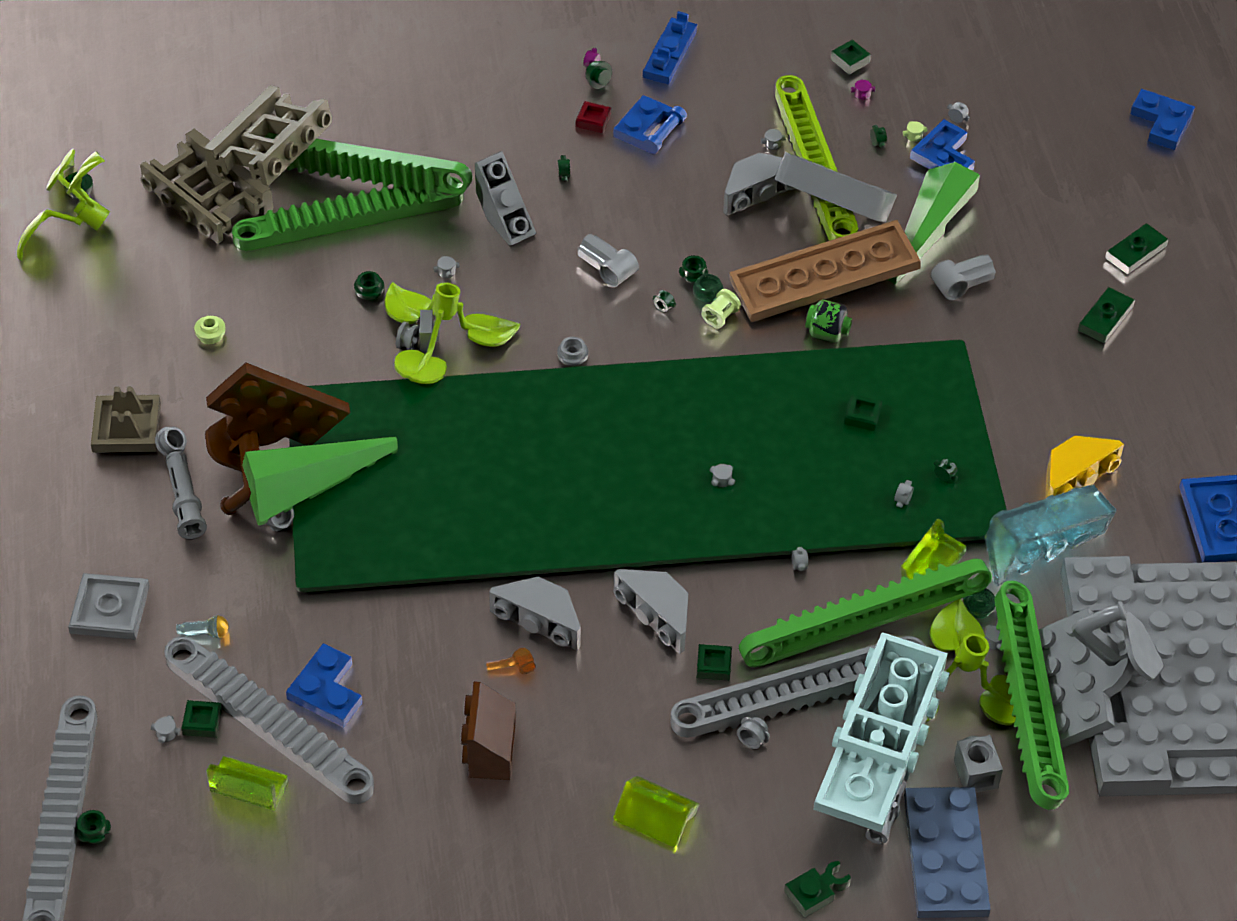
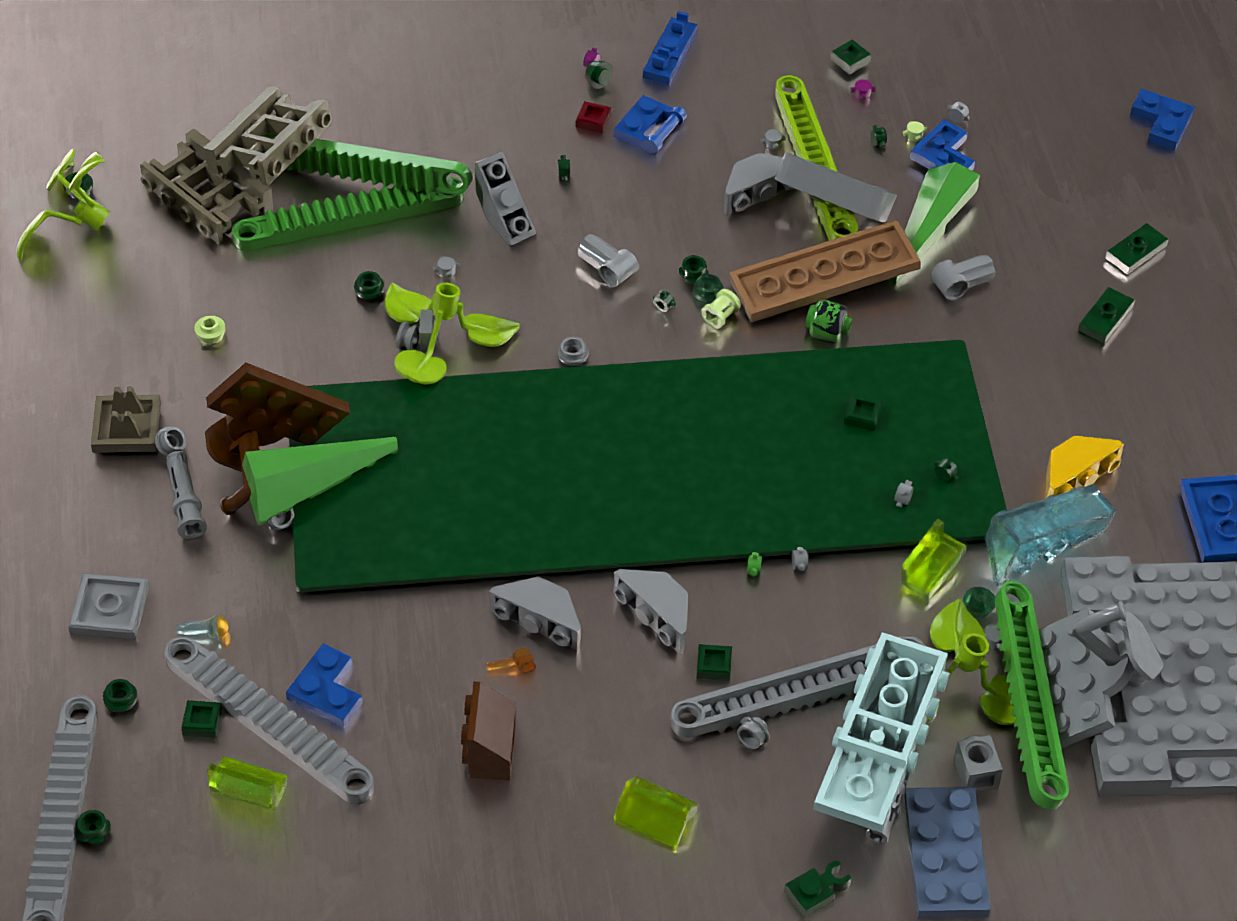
(118, 688): none -> dark green plate
(165, 729): light grey piece -> none
(722, 475): light grey piece -> none
(754, 564): none -> bright green piece
(864, 611): bright green gear -> none

